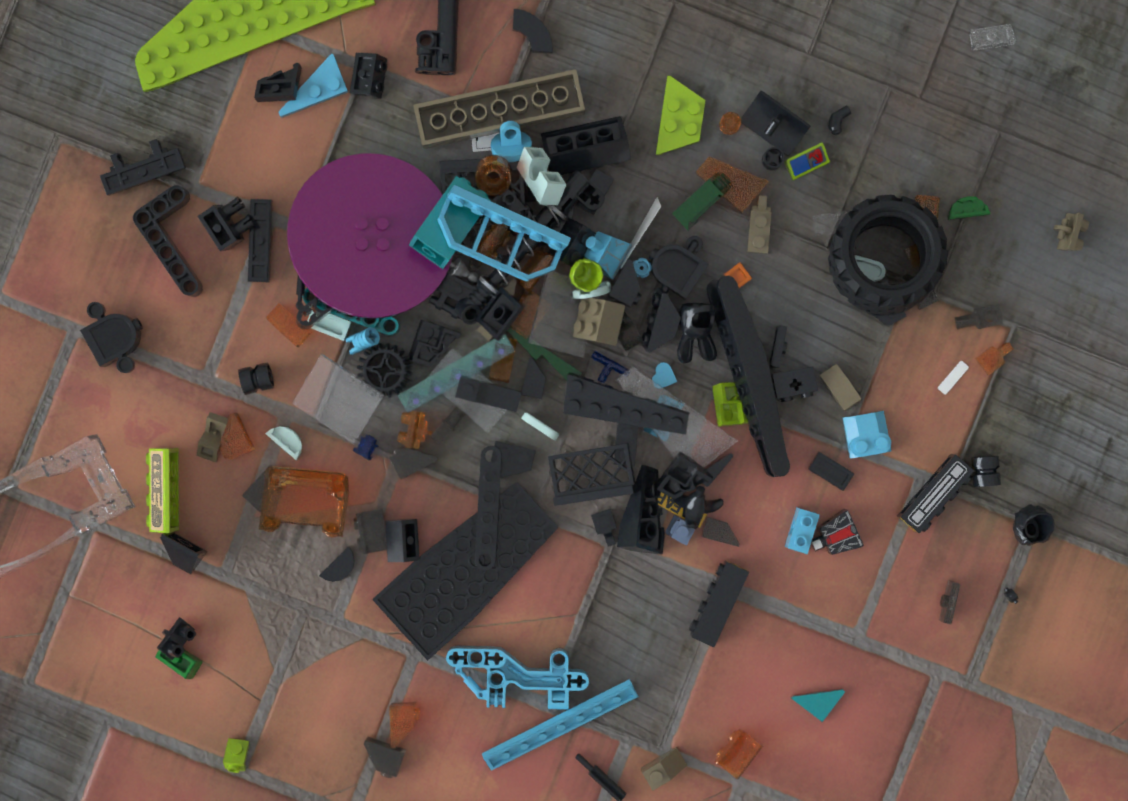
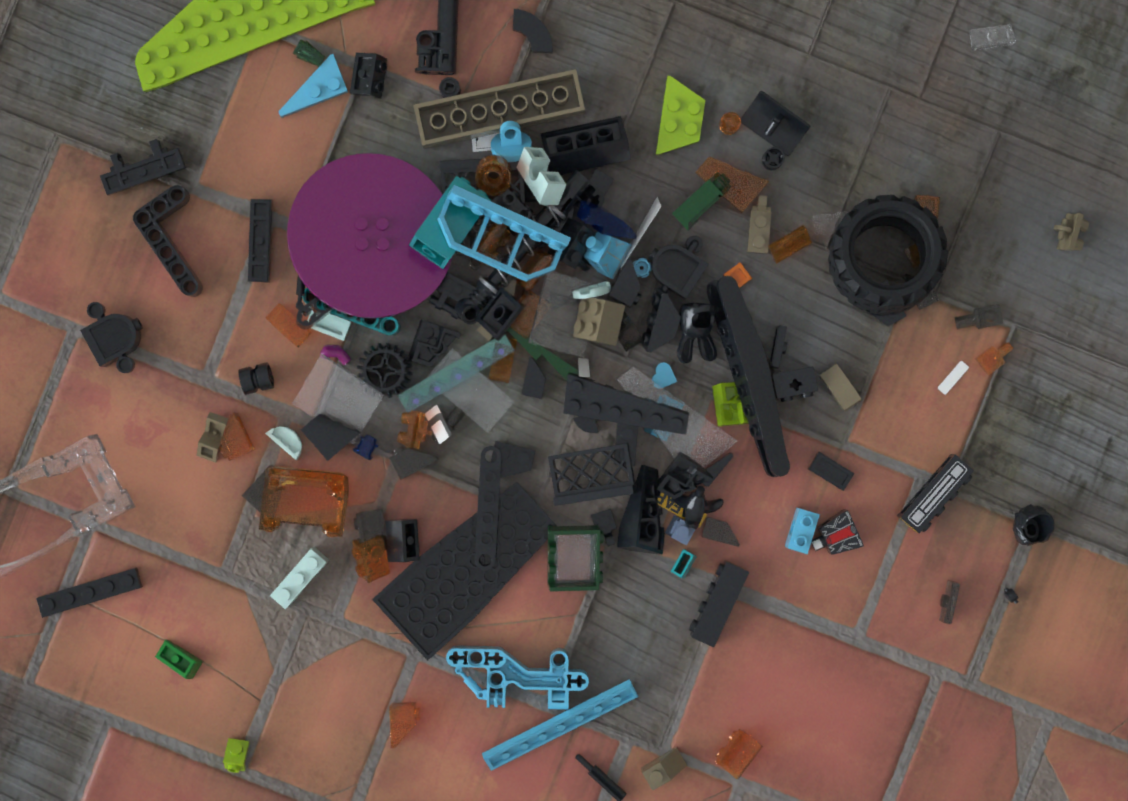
(89, 592): none -> black plate
(163, 490): lime slope -> none
(175, 639): black hips -> none
(182, 551): black slope -> none
(222, 228): black brick -> none
(279, 86): black wing -> none
(299, 577): none -> light aqua arch
(308, 53): none -> clear green cone
(328, 435): none -> black slope
(336, 351): none -> magenta arm
(340, 567): black tile -> none
(363, 340): medium azure hinge -> none
(370, 559): none -> clear orange bracket
(385, 759): clear smoke slope -> none
(438, 424): none -> white sticker
(447, 90): none -> black wheel
(459, 269): light grey piece -> none
(488, 394): black slope -> none
(540, 426): light aqua tile -> none
(574, 558): none -> window
(583, 365): none -> white sticker
(586, 275): lime hair -> none
(586, 424): none -> black tile
(604, 220): none -> clear blue slope
(609, 365): clear blue piece -> none
(688, 565): none -> teal piece
(789, 244): none -> clear orange plate
(807, 161): slope -> none
(819, 703): teal tile -> none
(835, 120): black arm -> none
(867, 434): medium azure slope -> none
(872, 269): light aqua tile -> none
(968, 207): green tile -> none
(986, 471): black wheel -> none

